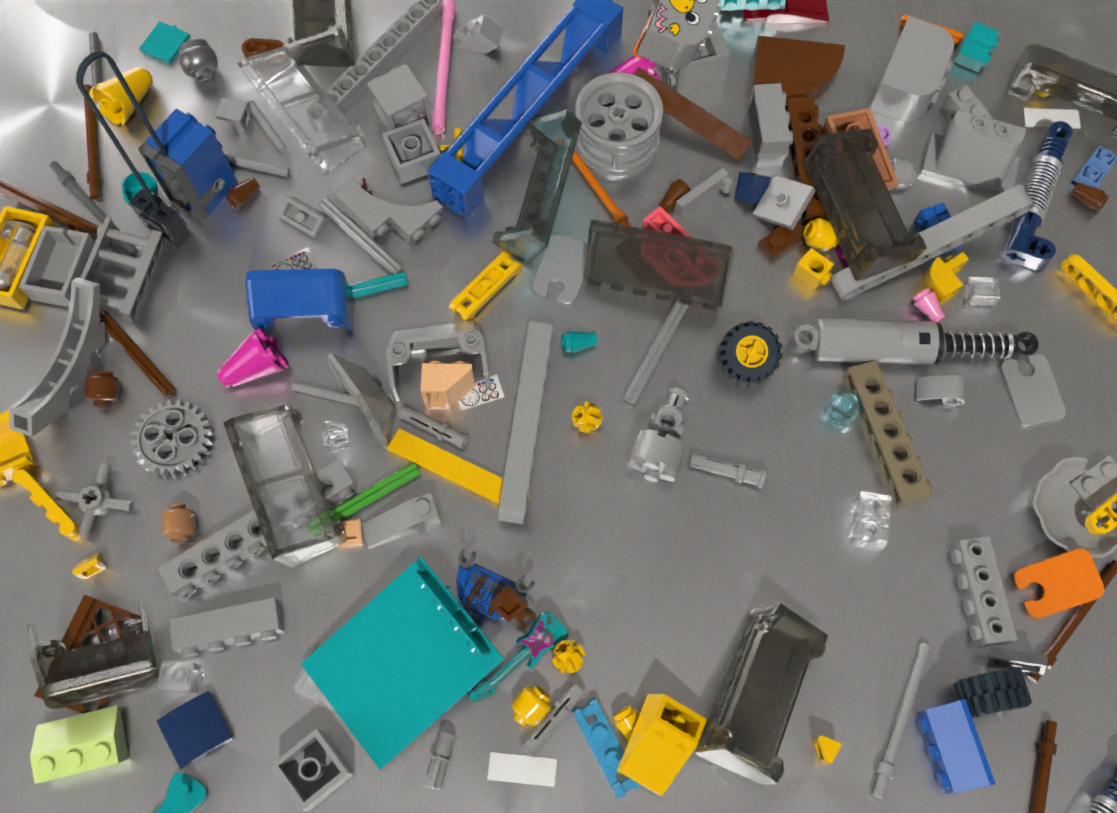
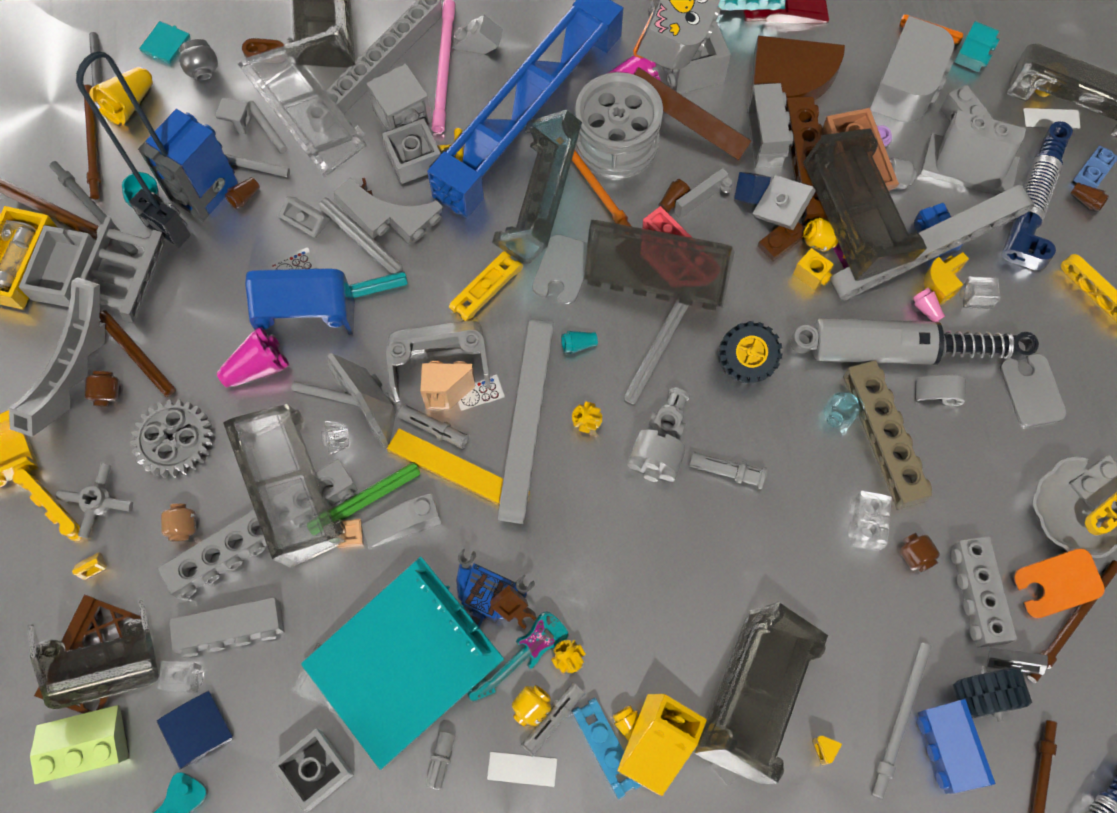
(919, 552): none -> reddish brown head

